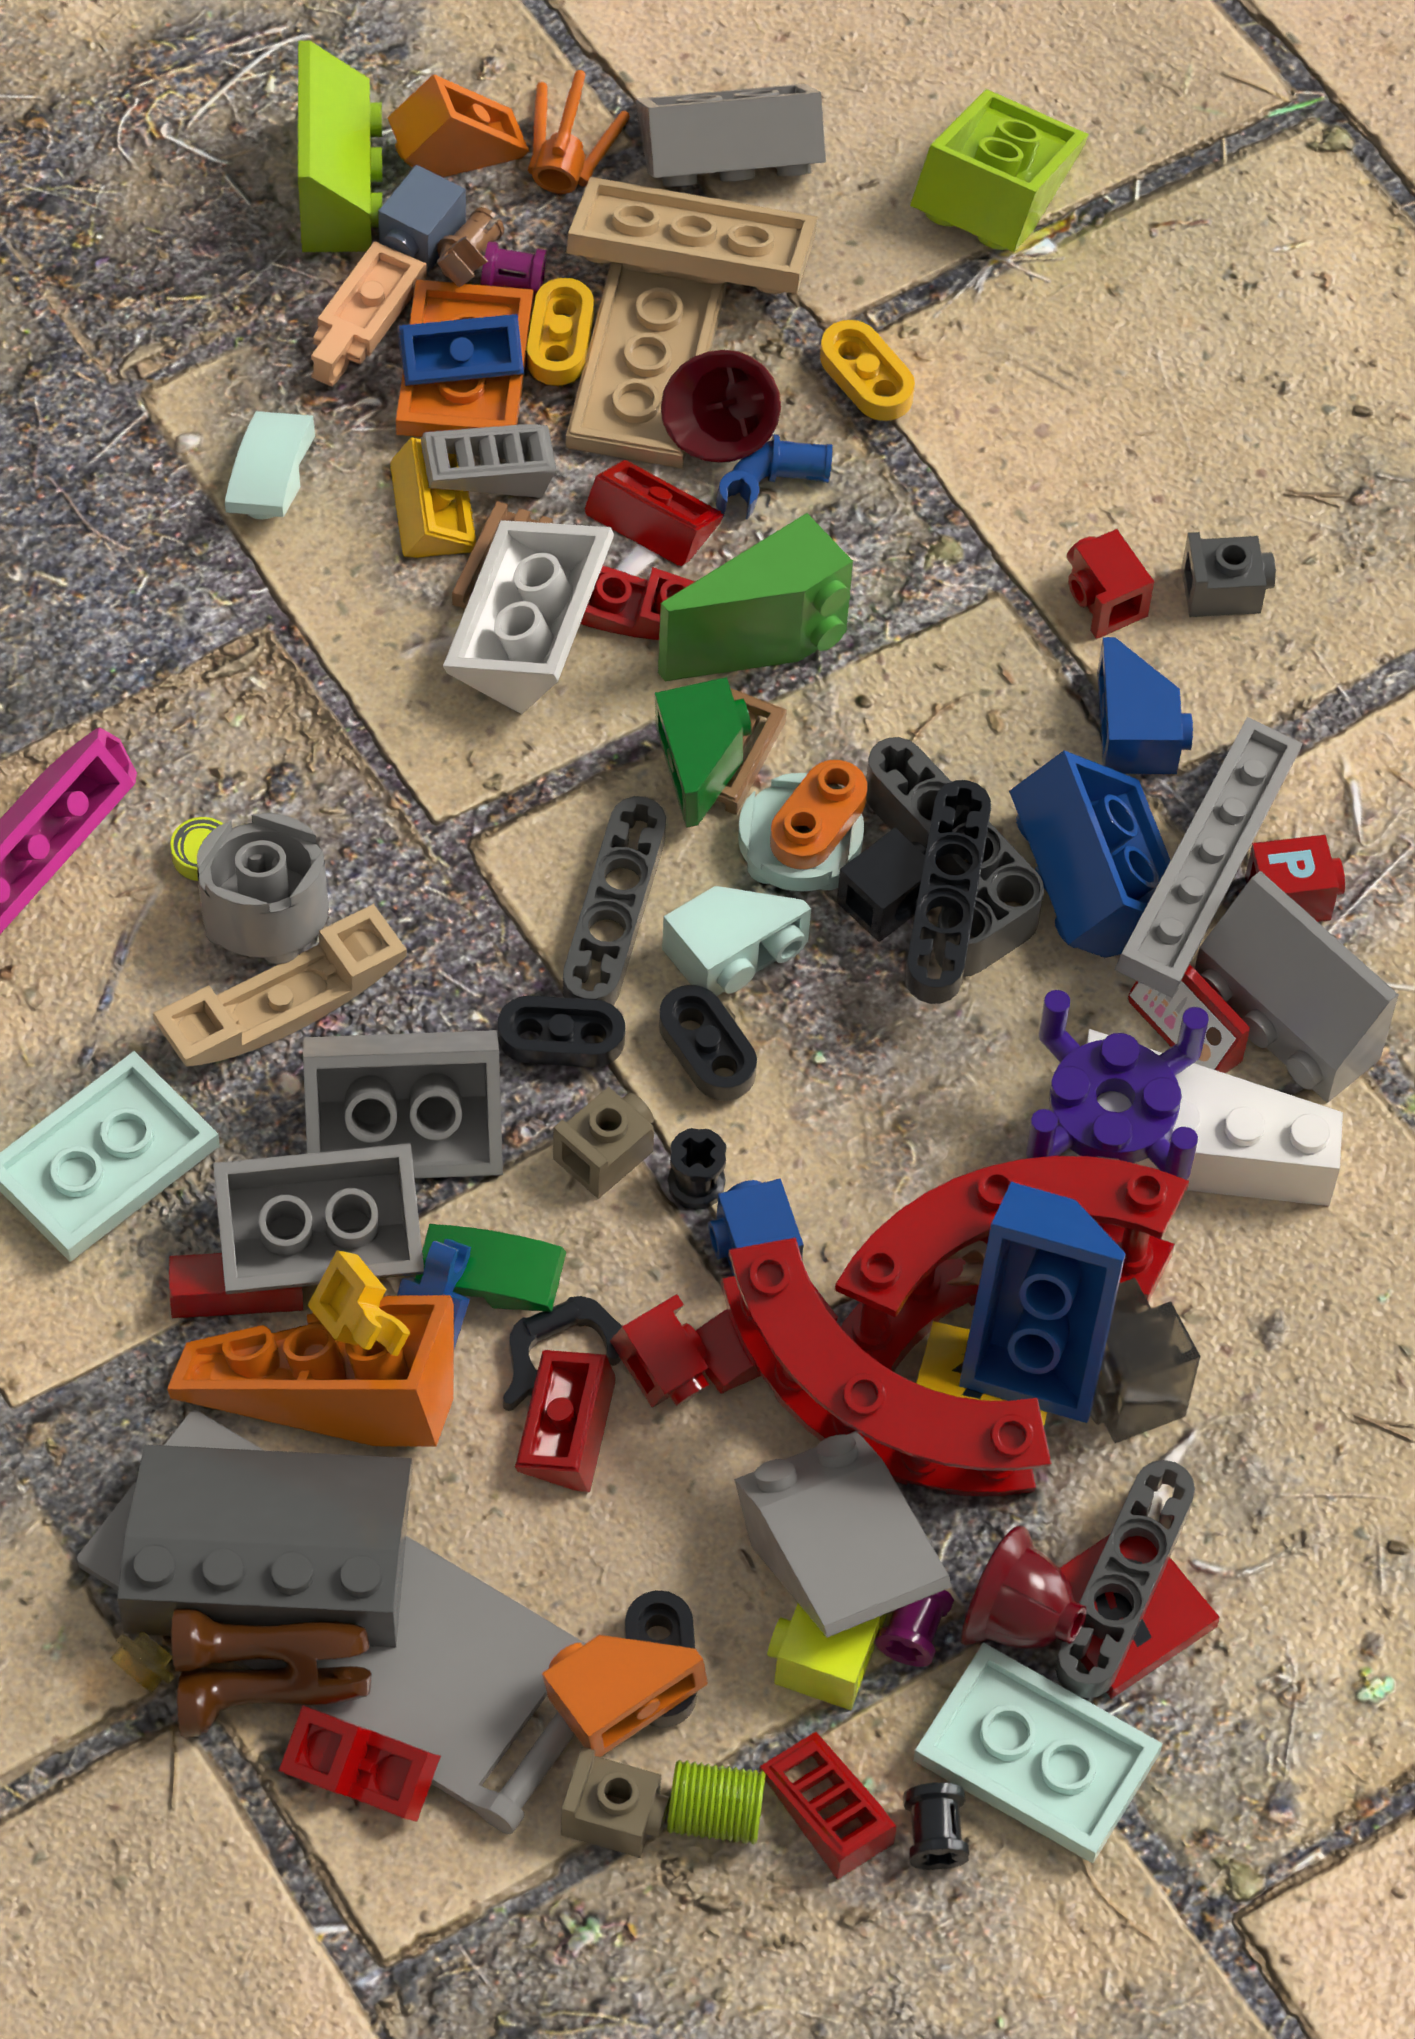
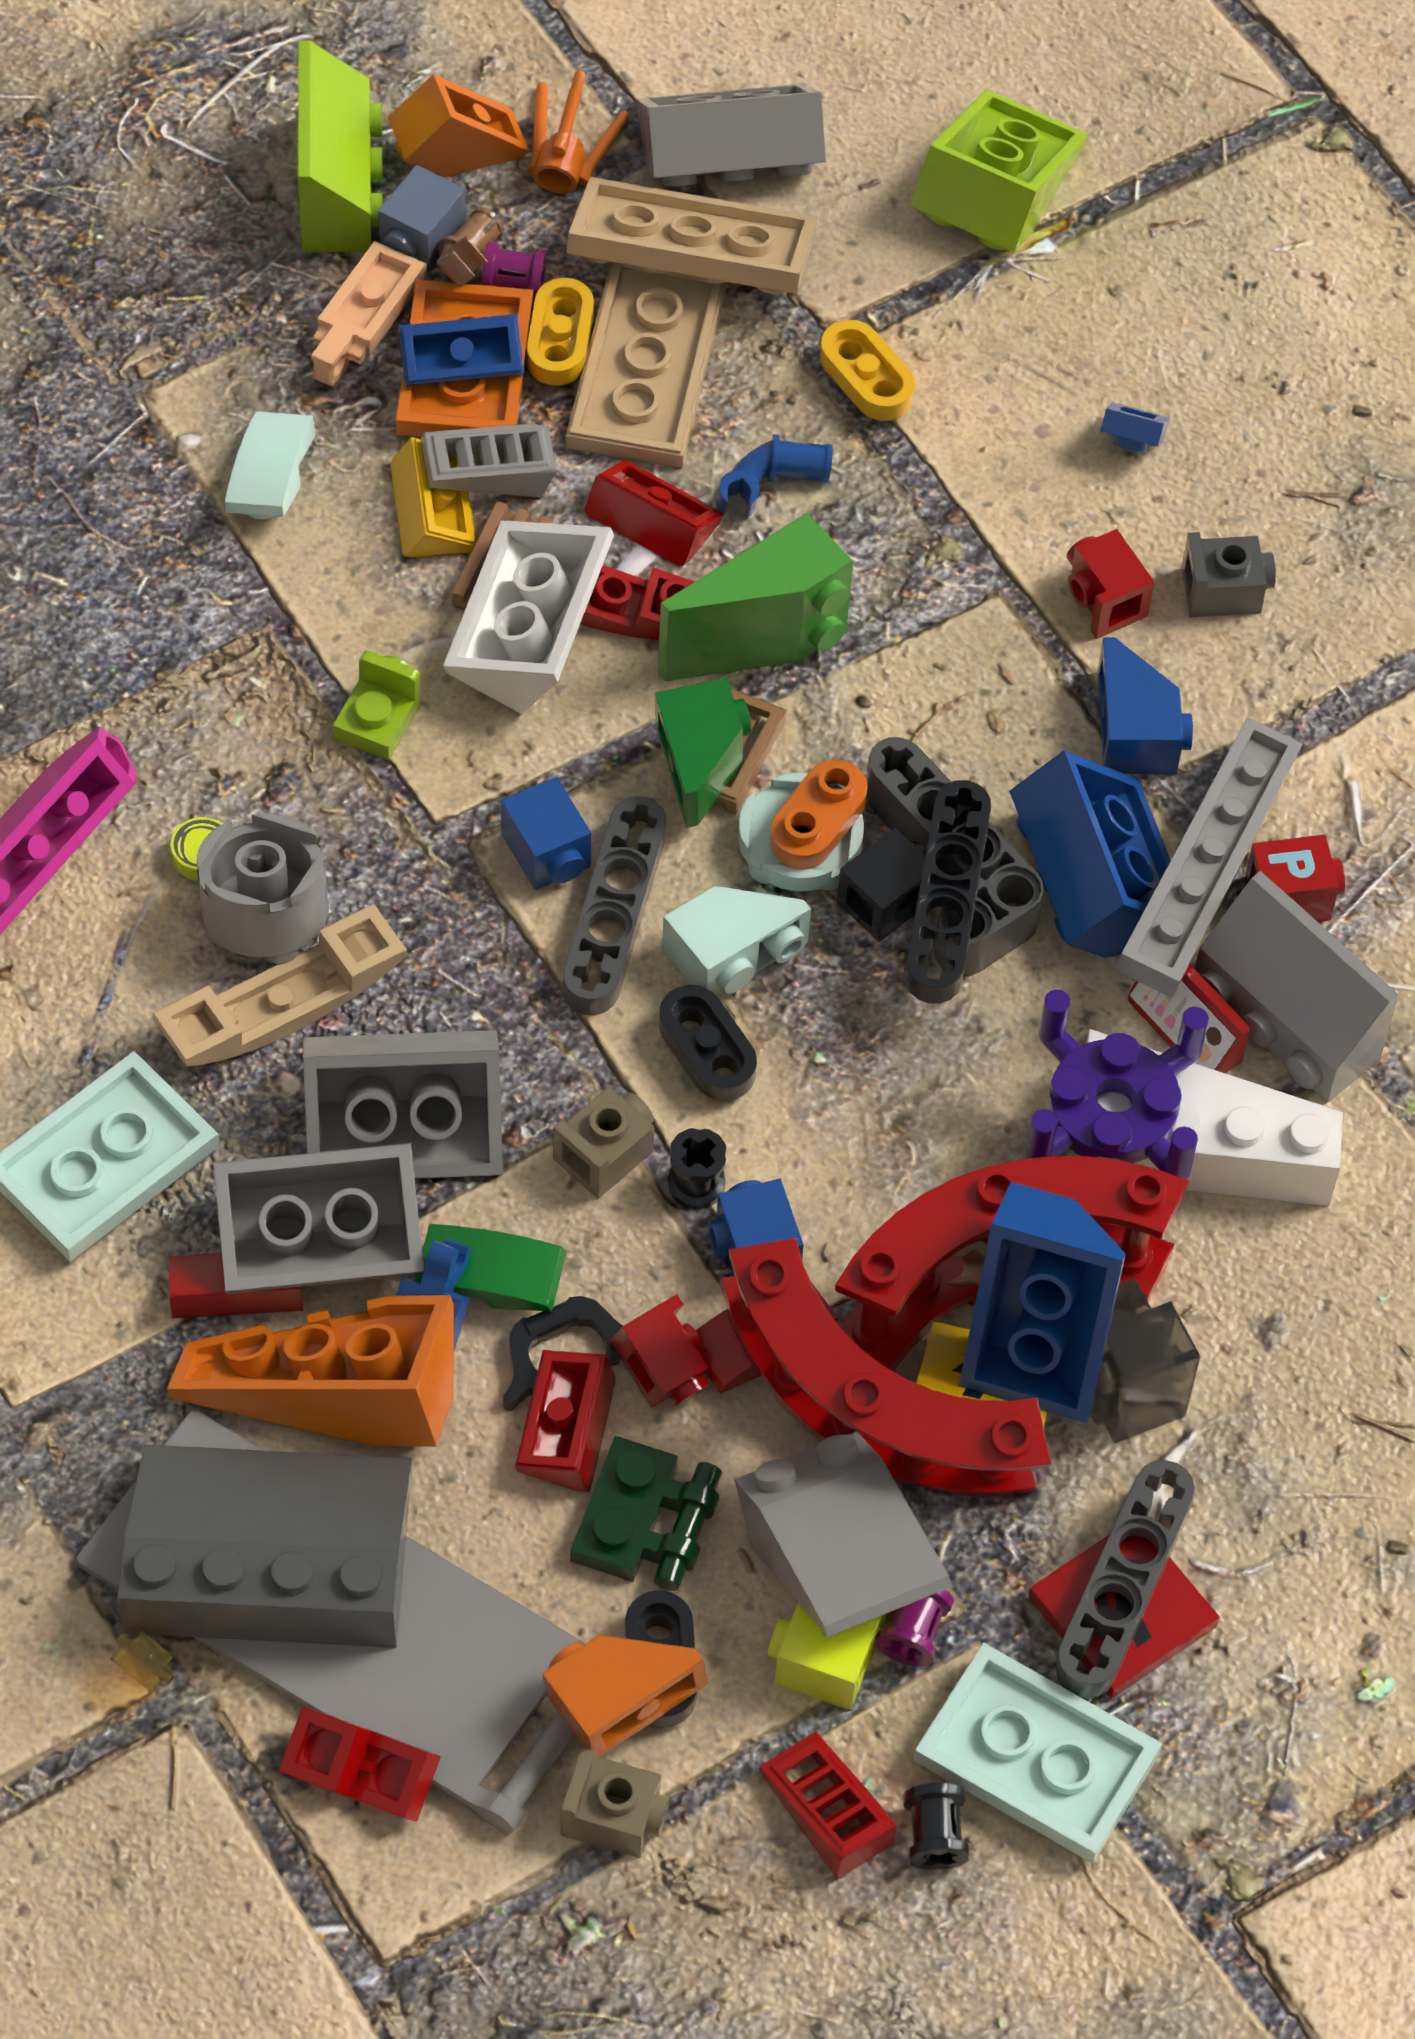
(208, 1691): reddish brown piece -> none
(349, 1305): yellow plate -> none
(379, 705): none -> lime bracket
(546, 834): none -> blue brick
(561, 1030): black plate -> none
(627, 1505): none -> dark green plate
(716, 1802): lime piece -> none
(721, 406): dark red hat -> none
(1022, 1599): dark red hat -> none
(1134, 427): none -> blue plate

